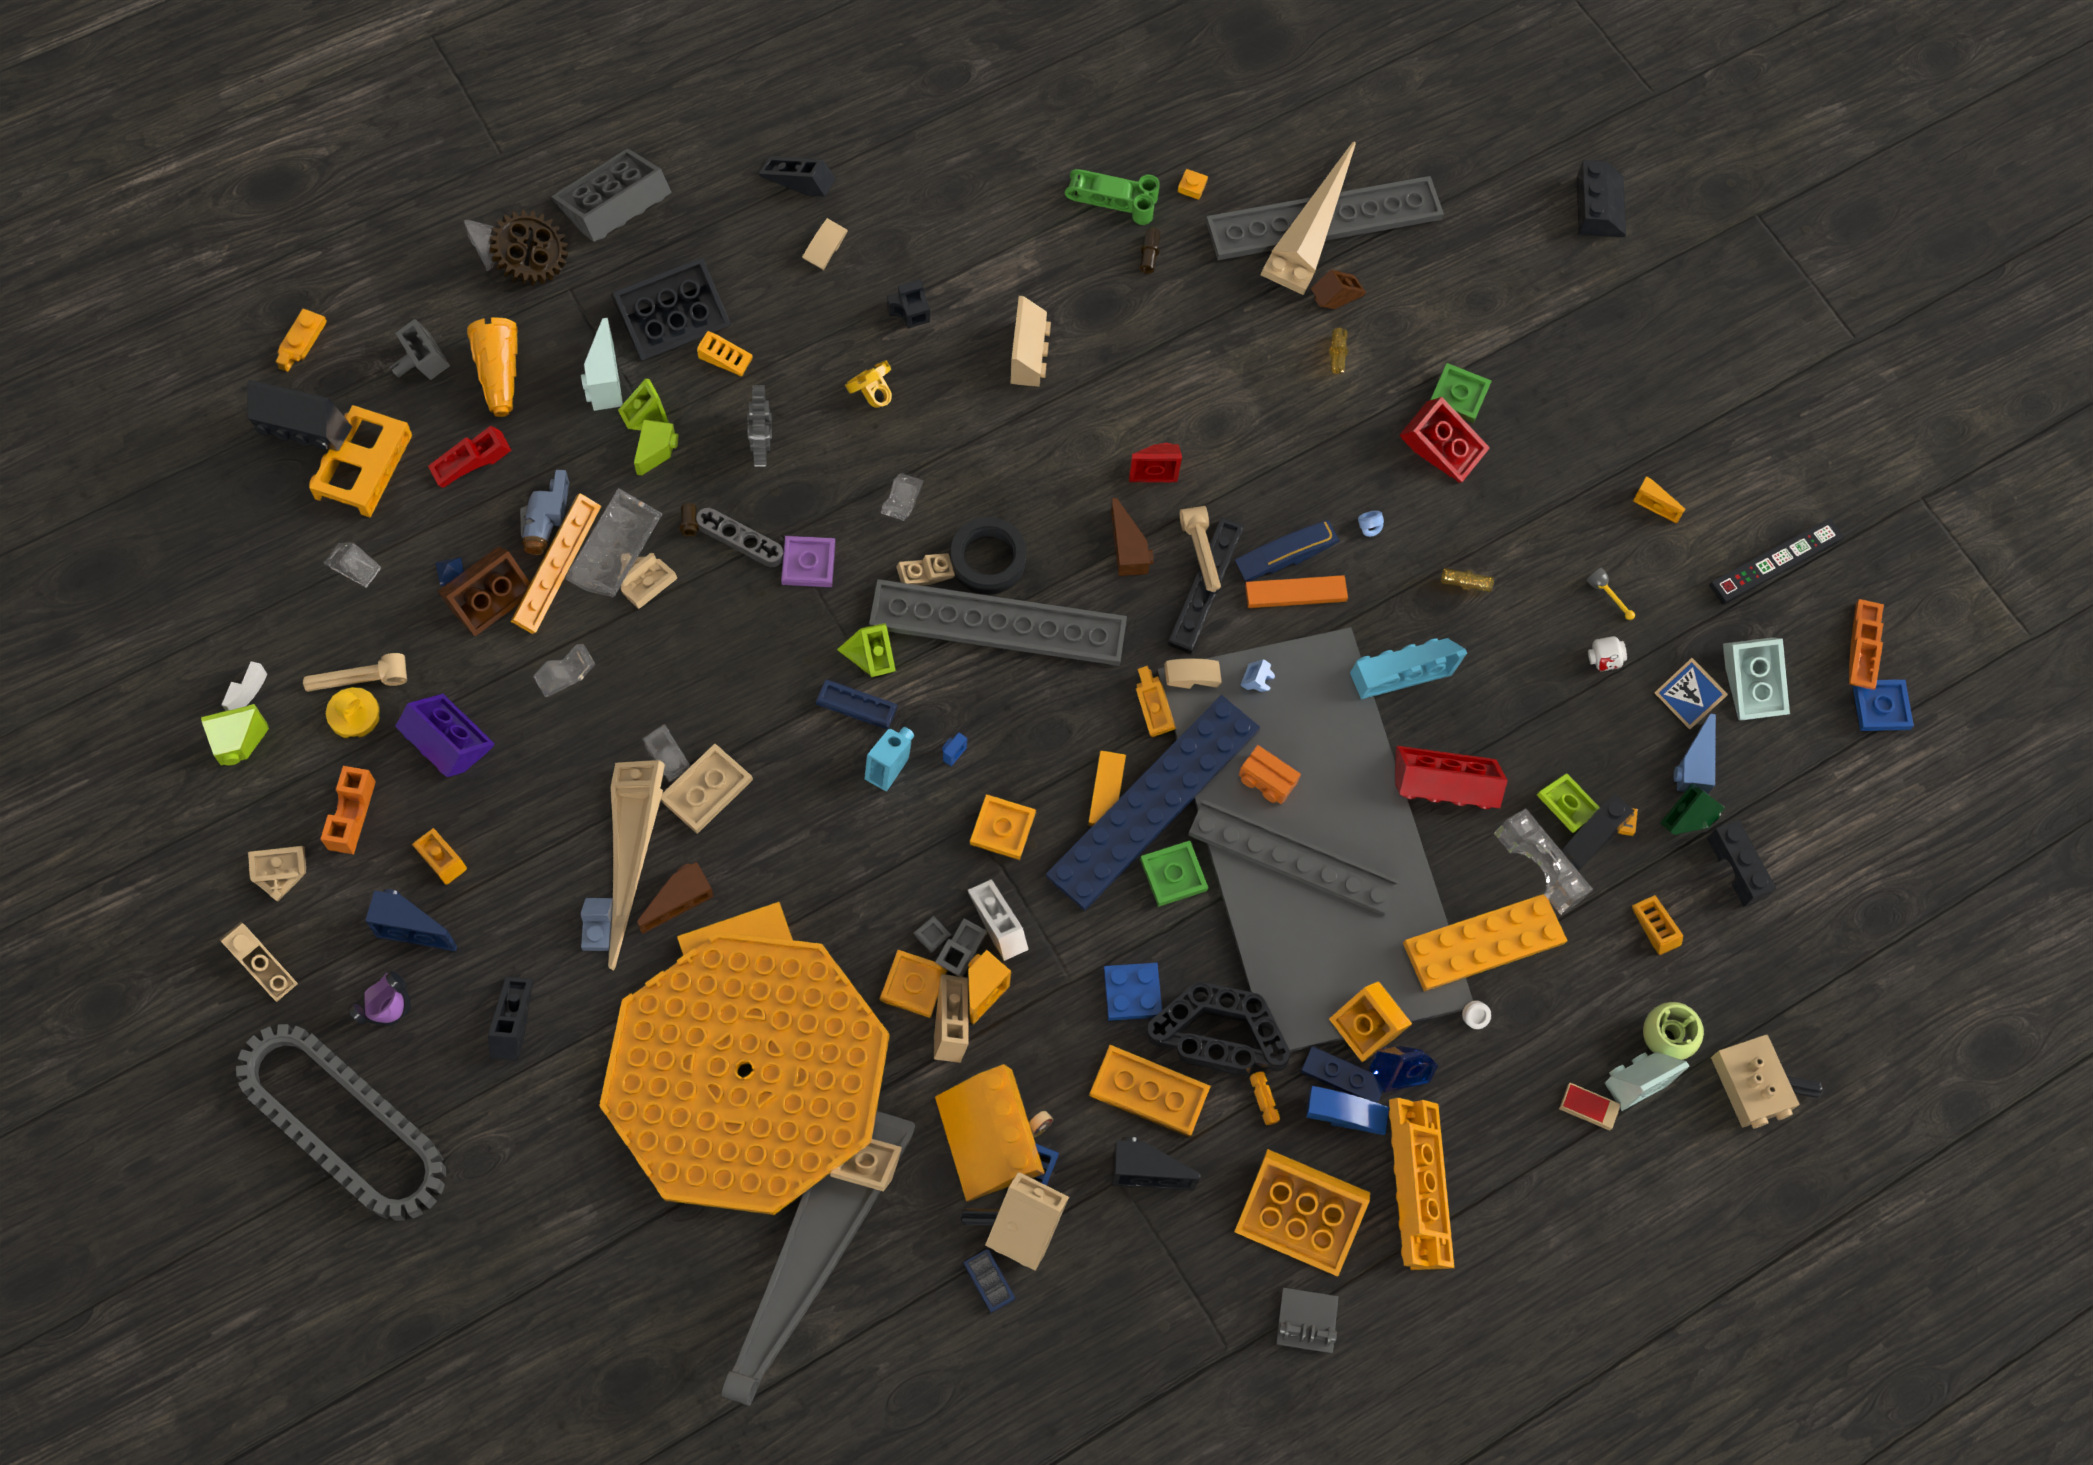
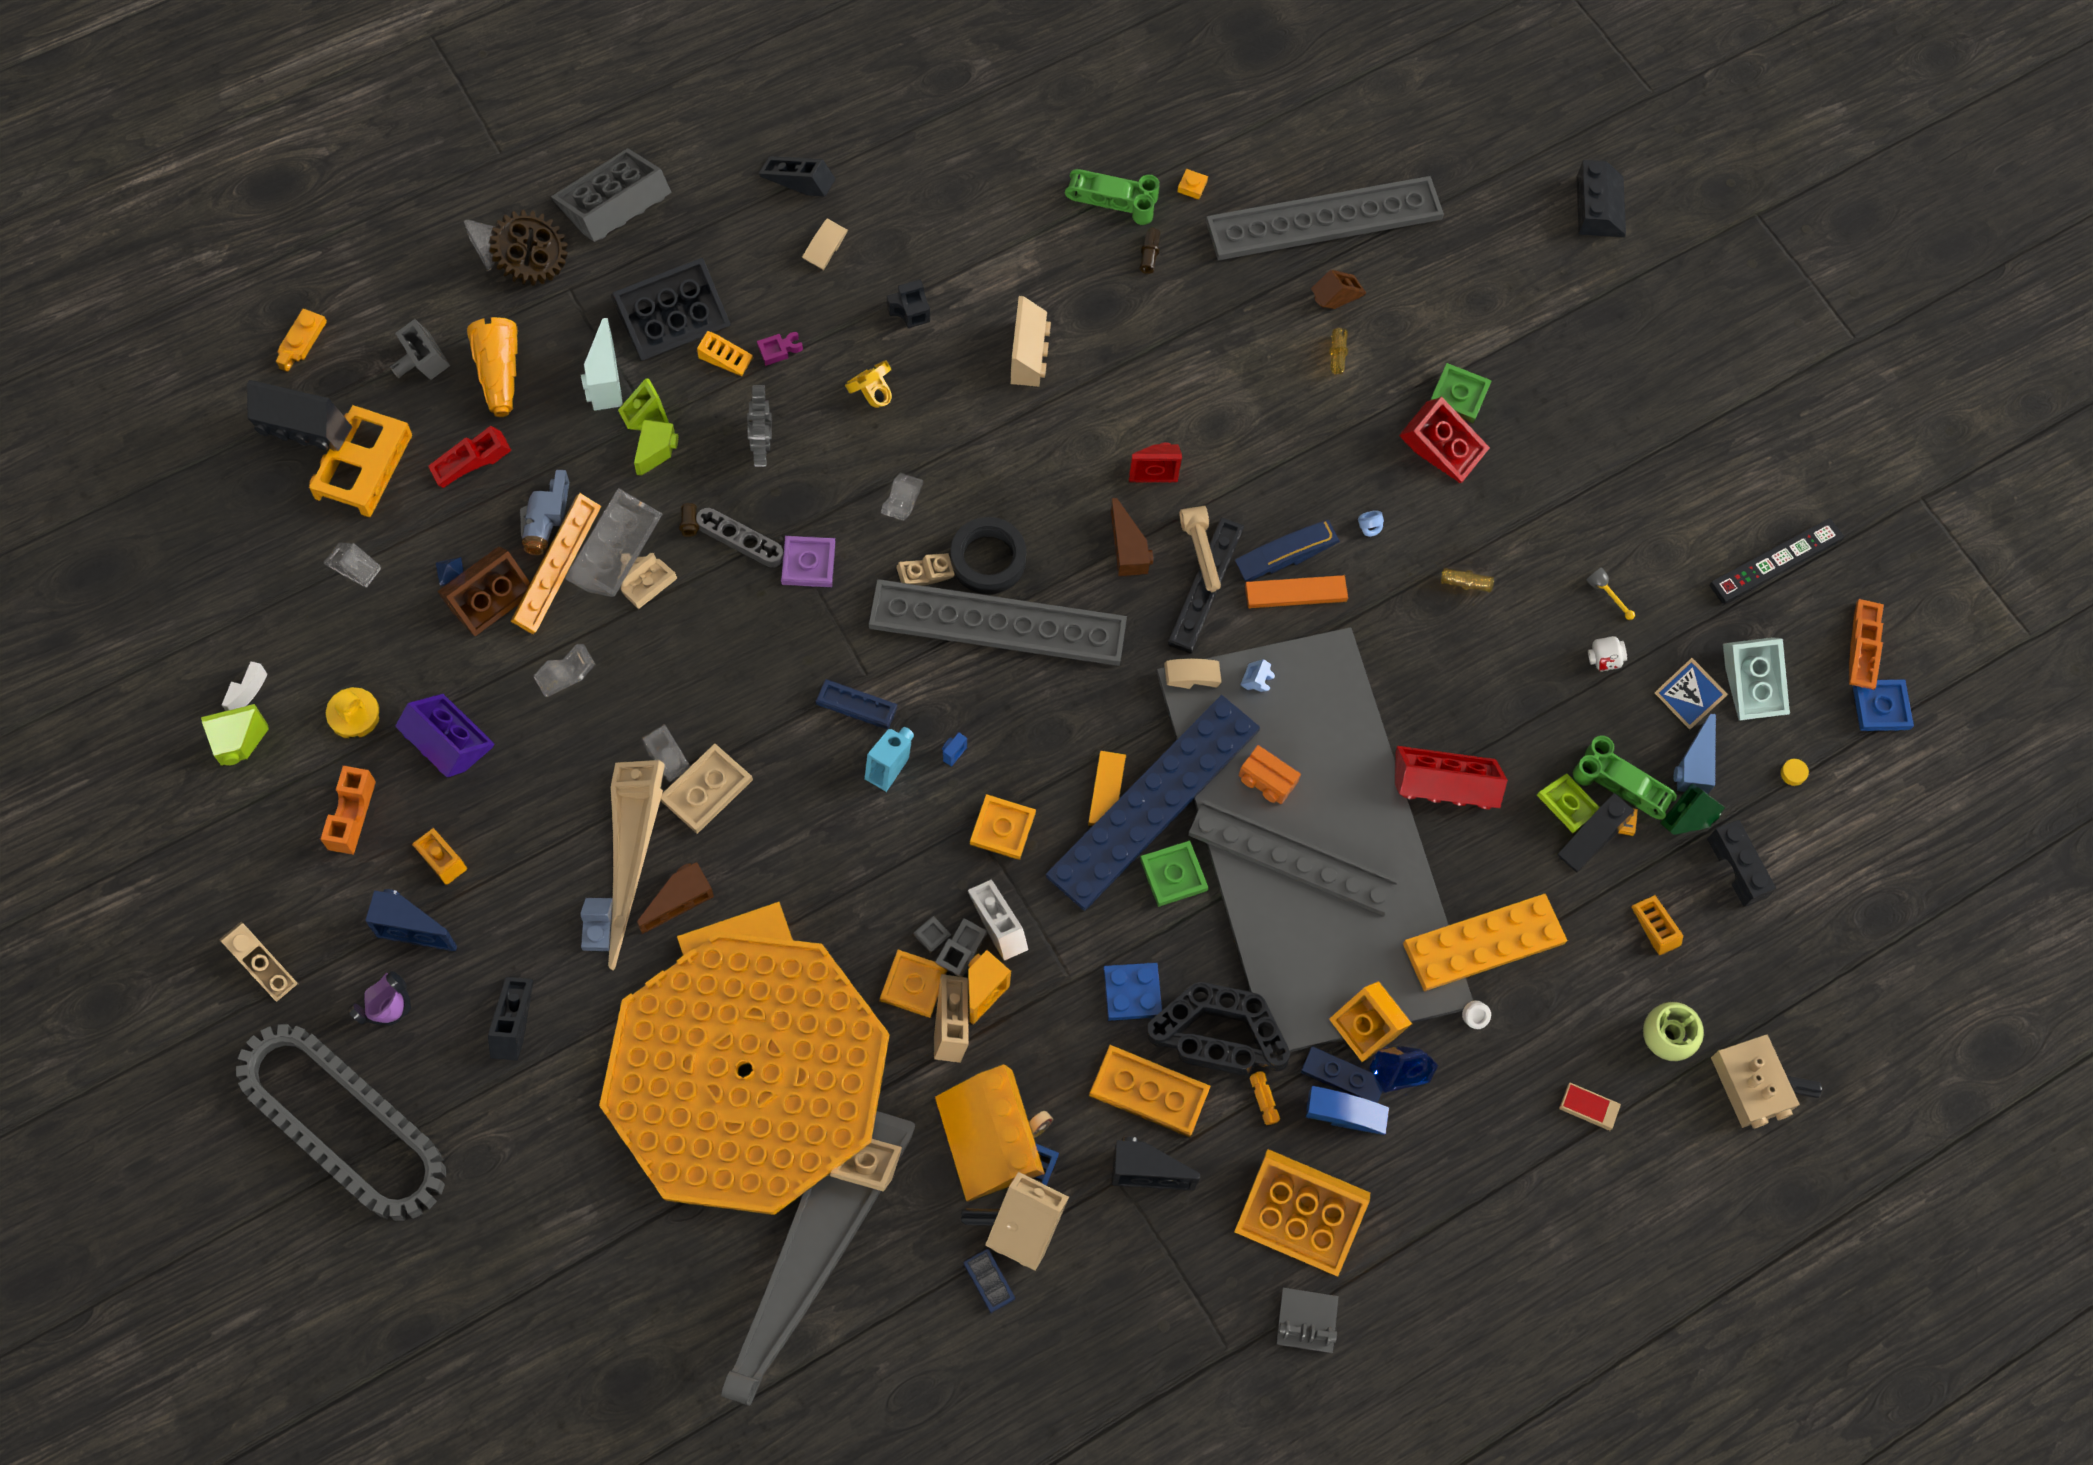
(277, 869): tan slope -> none
(389, 670): tan axle -> none
(776, 349): none -> magenta plate
(870, 650): lime slope -> none
(1154, 703): light orange hinge -> none
(1299, 250): tan plate -> none
(1406, 667): medium azure wedge -> none
(1421, 1184): light orange slope -> none
(1564, 883): clear arch -> none
(1623, 779): none -> bright green piece
(1643, 1078): light aqua slope -> none
(1659, 501): light orange slope -> none
(1794, 772): none -> yellow tile

